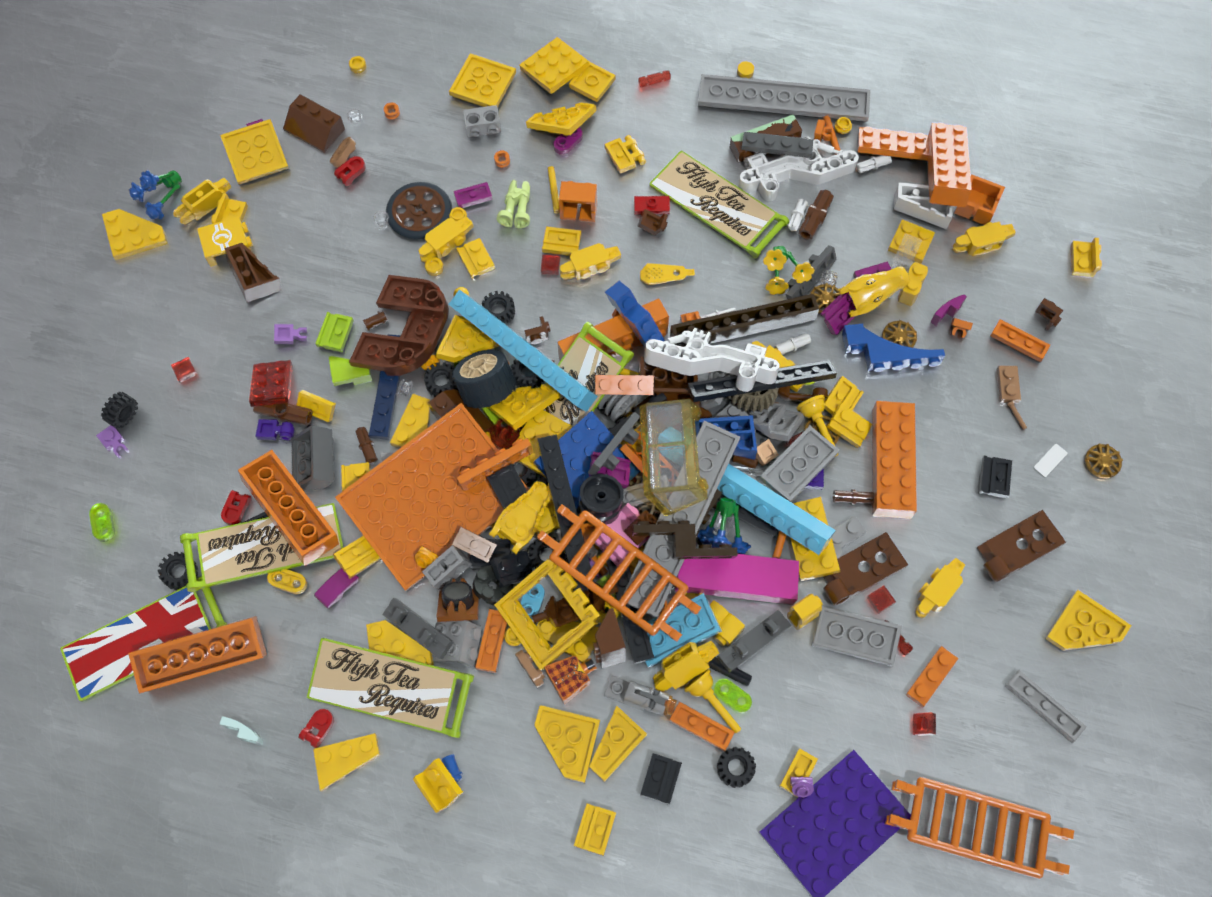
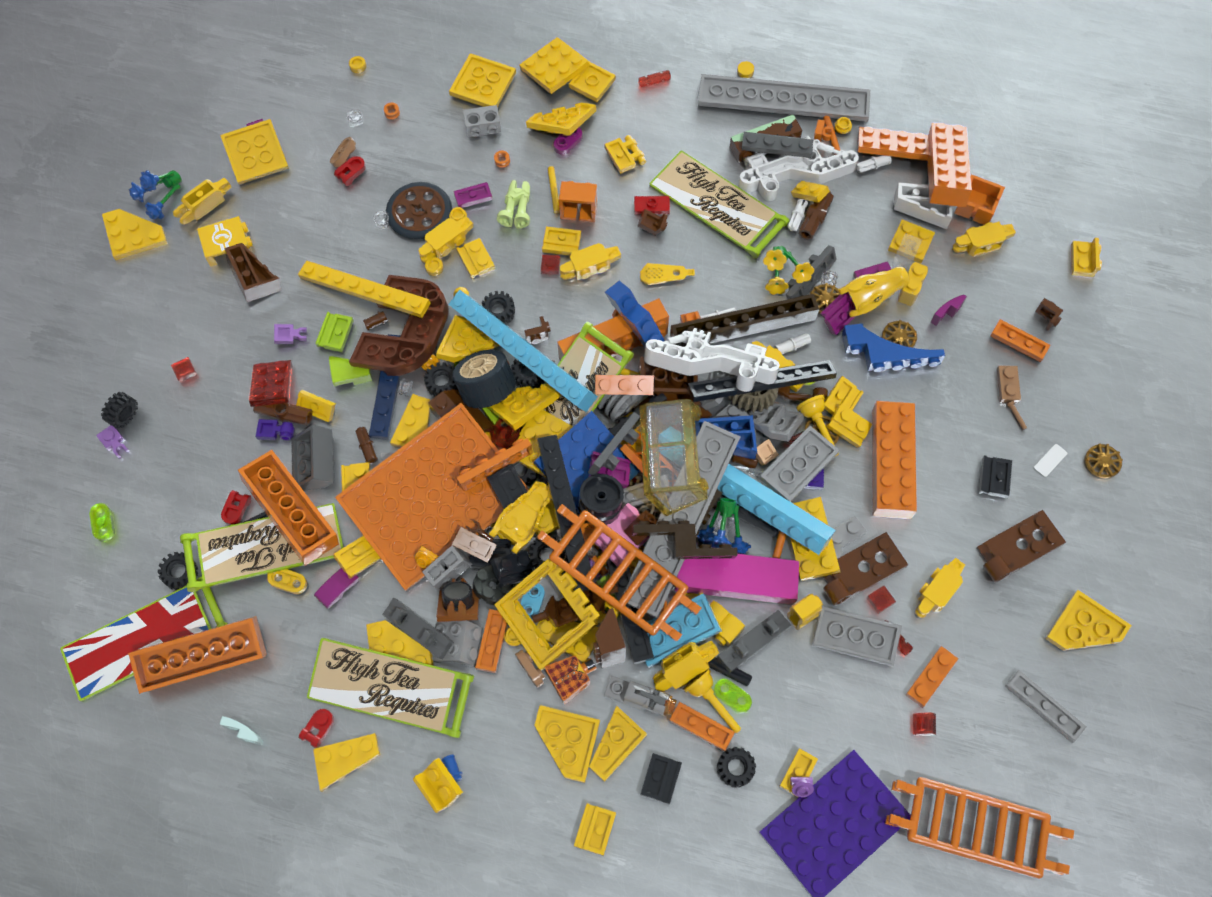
(229, 209): yellow bracket -> none
(313, 123): reddish brown slope -> none
(364, 289): none -> yellow plate
(481, 532): none -> reddish brown hand
(810, 191): none -> yellow plate
(853, 497): reddish brown pin -> none
(961, 324): orange tile -> none

